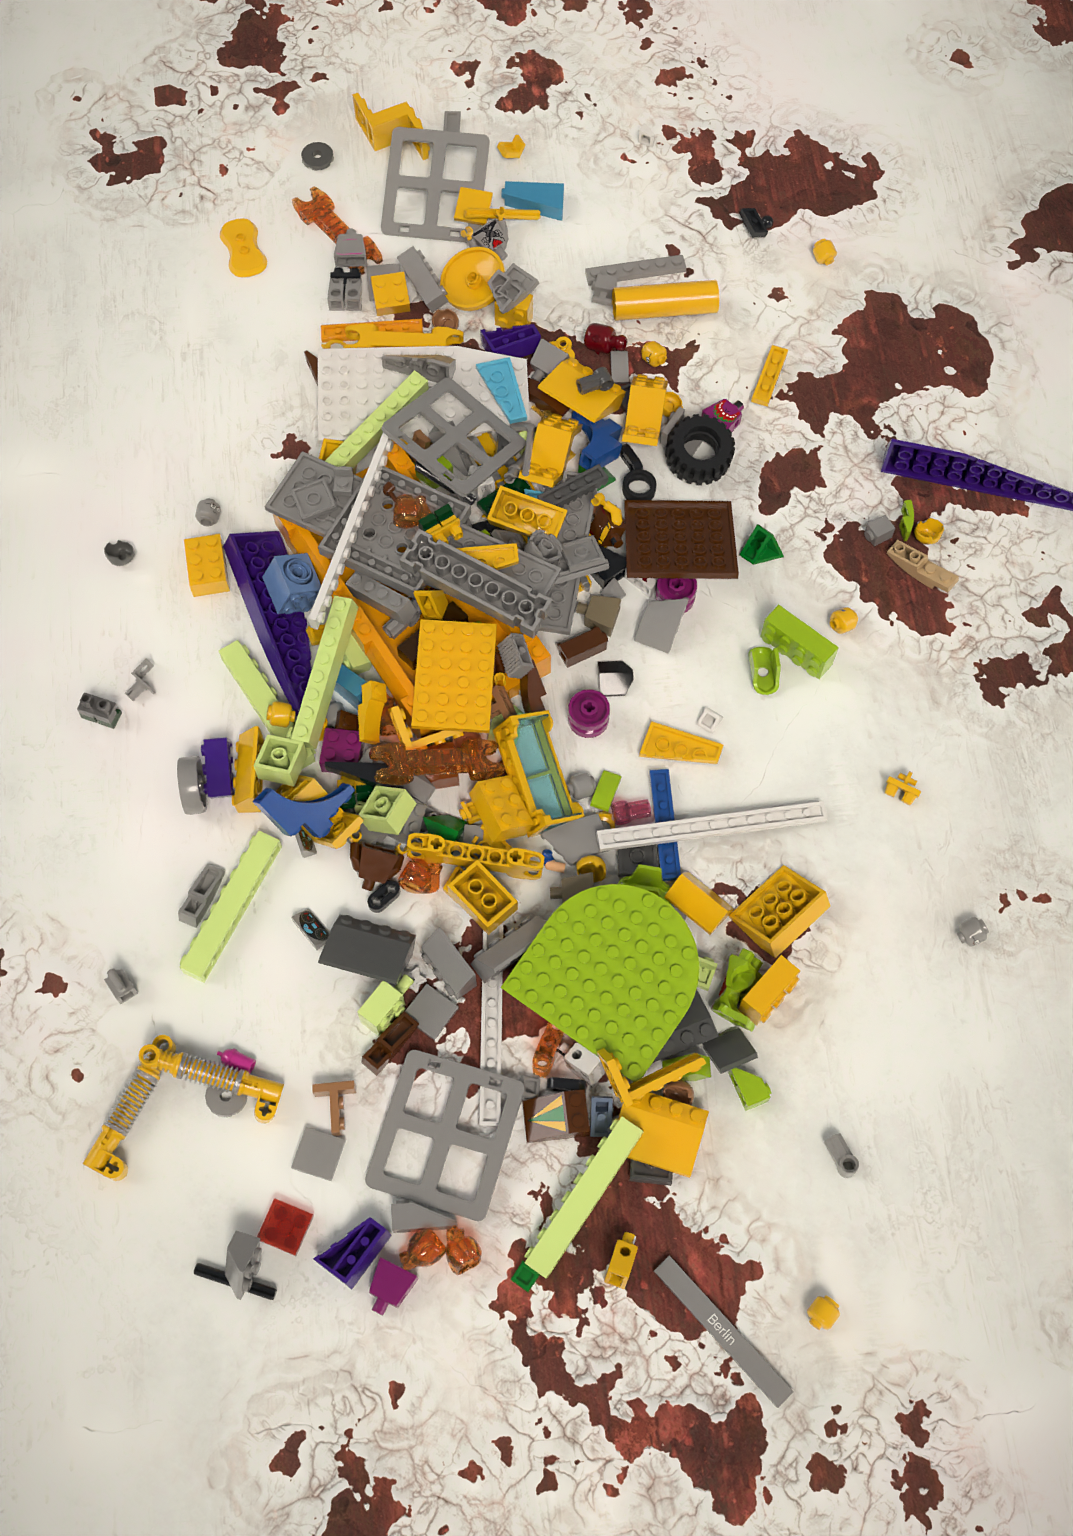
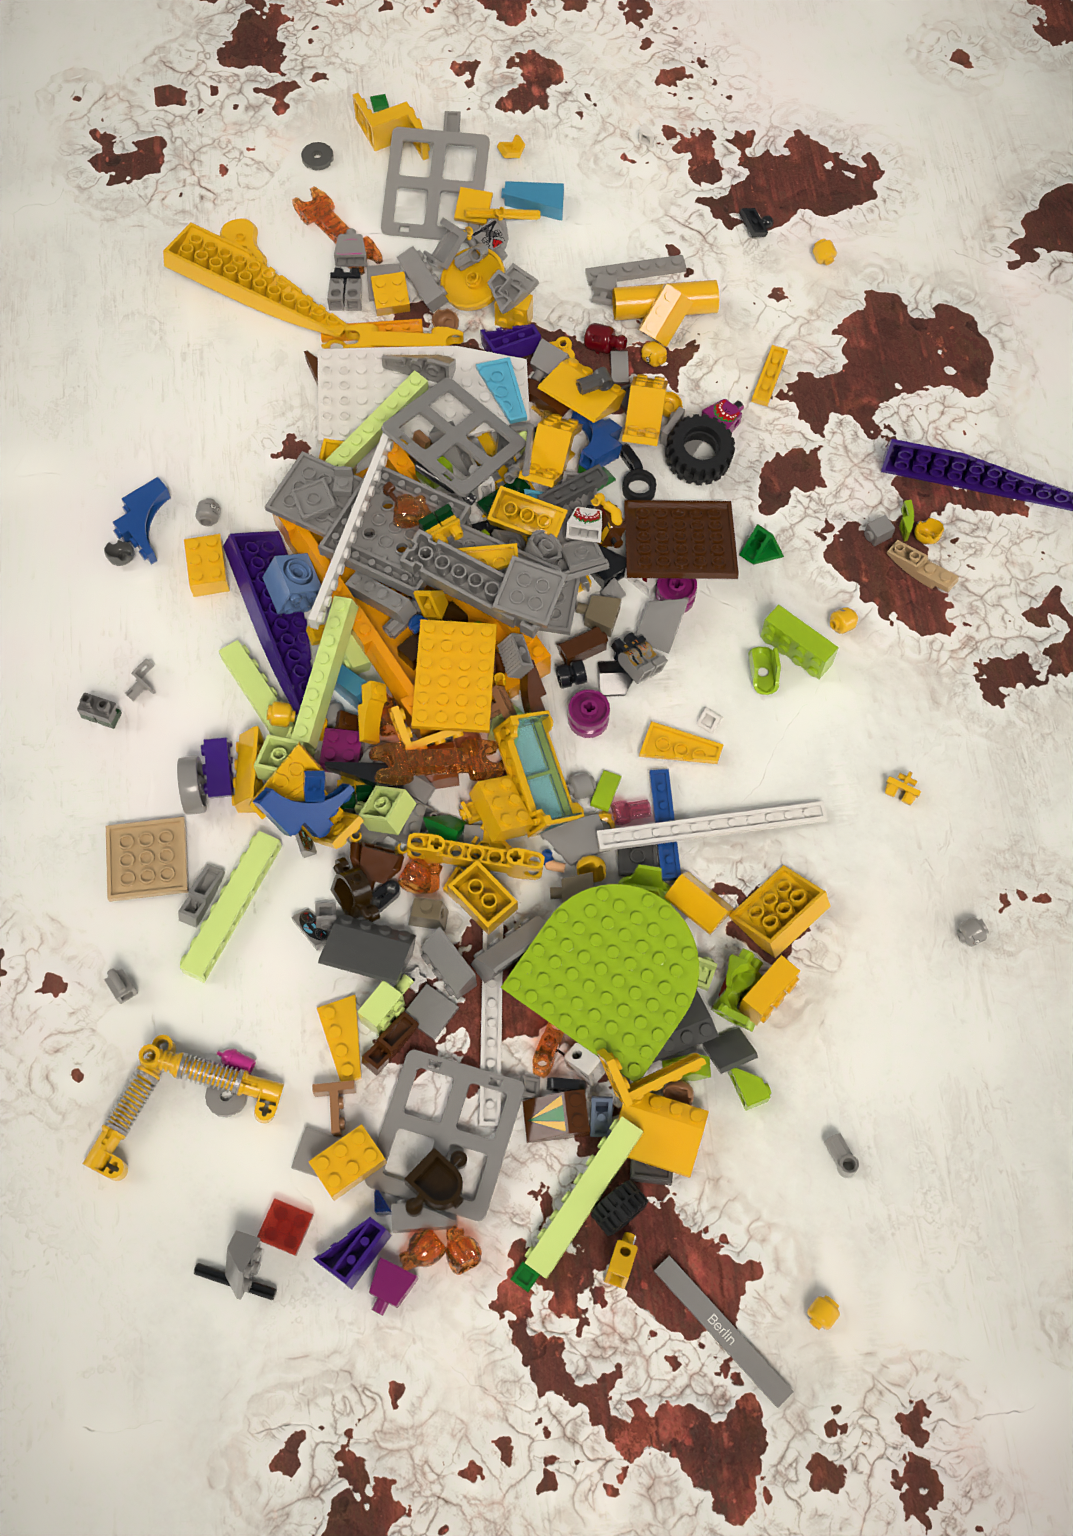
(140, 510): none -> blue arch
(146, 859): none -> tan plate
(246, 279): none -> yellow wedge
(289, 776): none -> yellow wing
(314, 786): none -> blue bracket
(325, 915): none -> light grey bracket
(341, 1031): none -> yellow wing
(347, 1162): none -> yellow brick
(353, 891): none -> dark brown piece
(379, 102): none -> green tile
(380, 1204): none -> clear blue slope
(414, 623): none -> blue plate
(428, 913): none -> dark tan torso
(436, 1182): none -> dark brown piece
(447, 246): none -> light grey panel
(470, 256): none -> light grey piece
(529, 591): none -> light grey plate
(571, 674): none -> black wheel
(585, 524): none -> white torso
(619, 1207): none -> black tyre
(638, 657): none -> hips
(665, 315): none -> yellow slope

